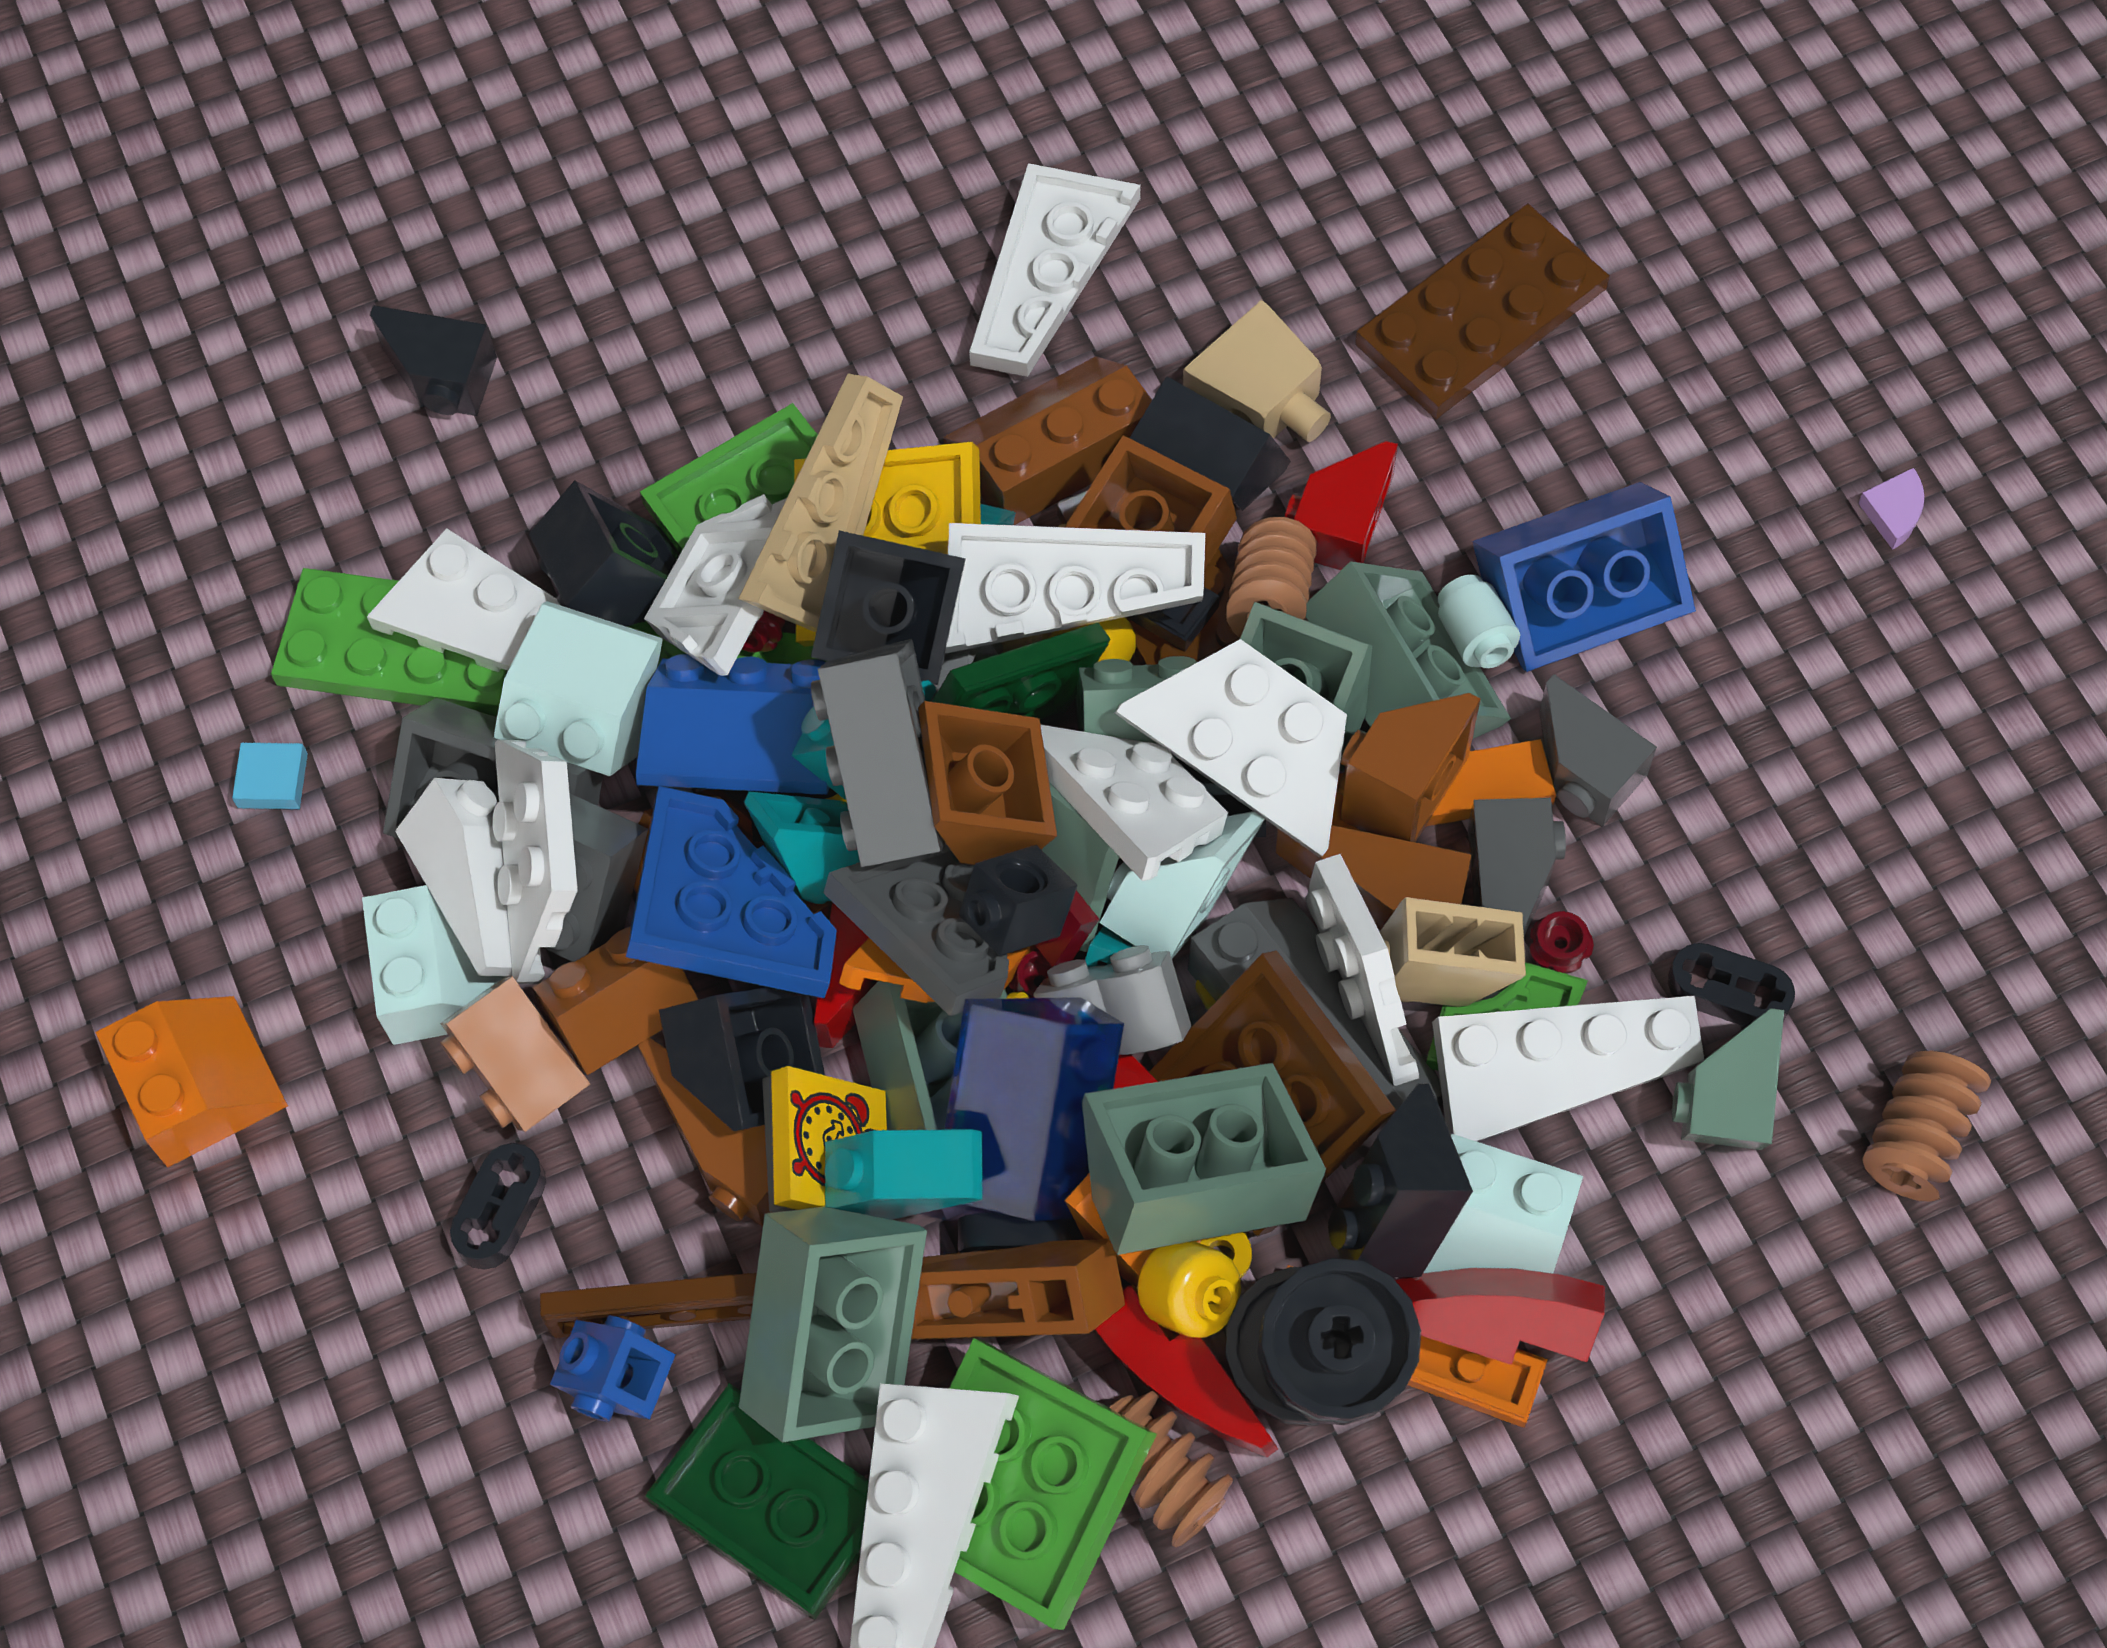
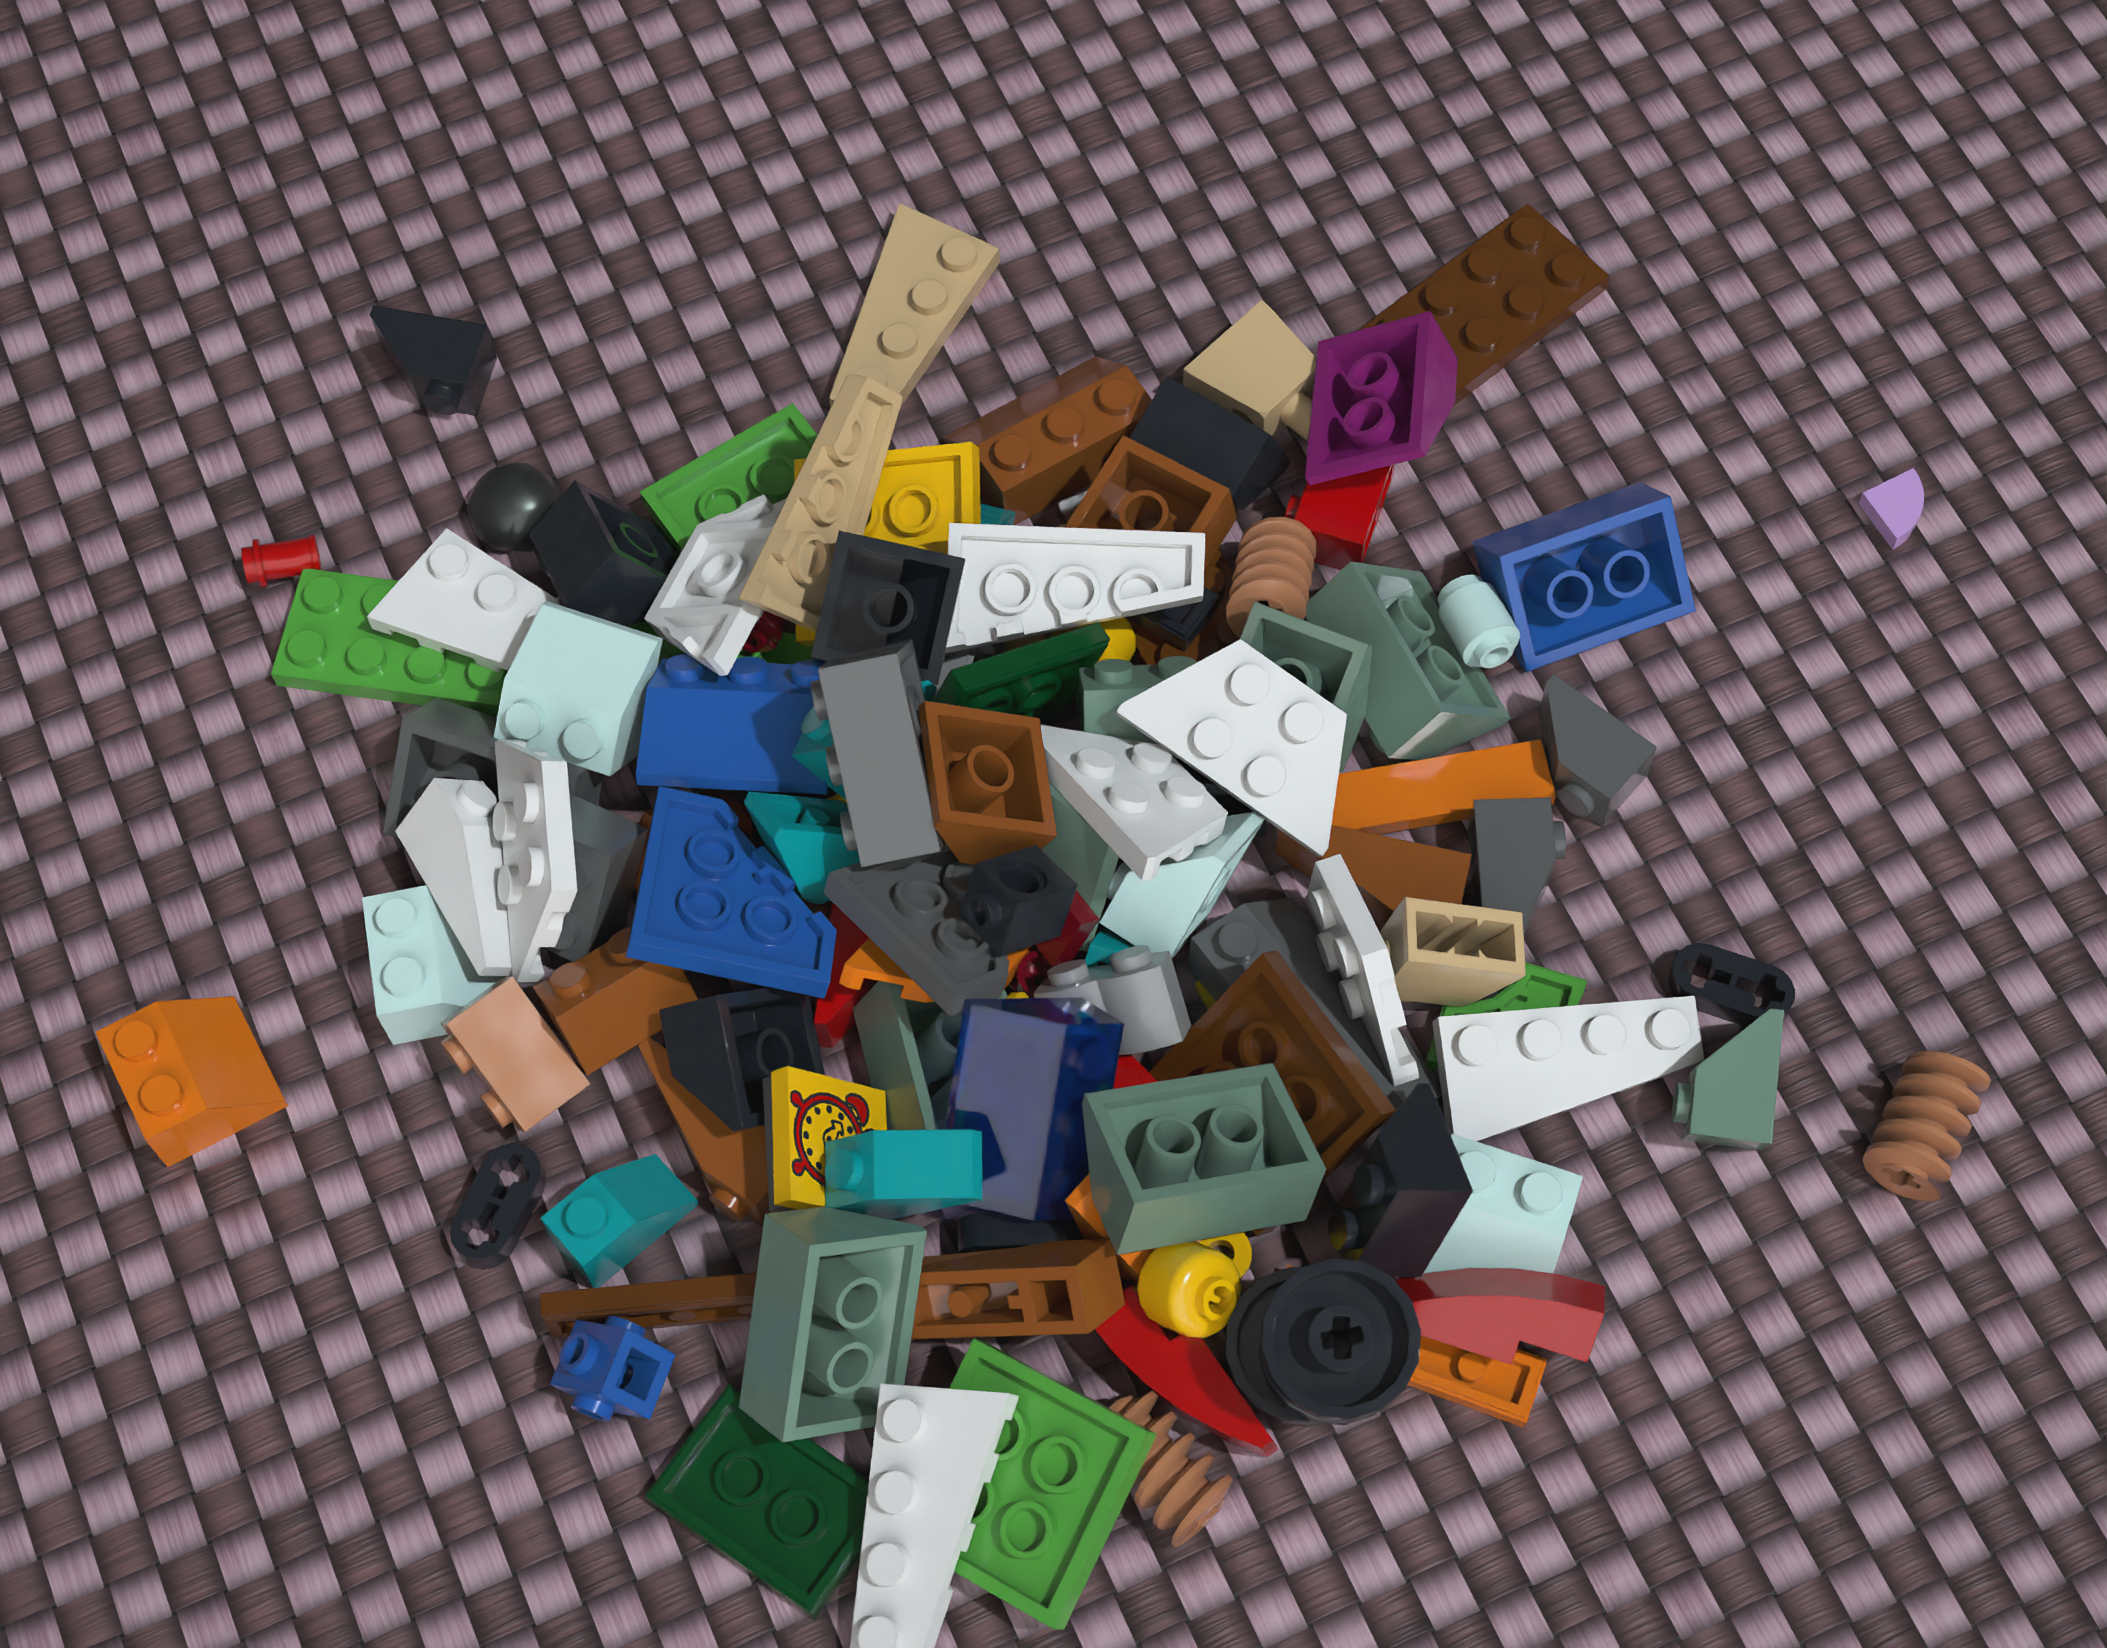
(270, 775): medium azure tile -> none
(279, 559): none -> red pin
(510, 504): none -> pearl dark grey hair
(617, 1216): none -> teal slope
(915, 300): none -> tan wing
(1047, 257): white wing -> none
(1379, 397): none -> magenta slope
(1406, 765): dark orange slope -> none
(1566, 927): dark red plate -> none

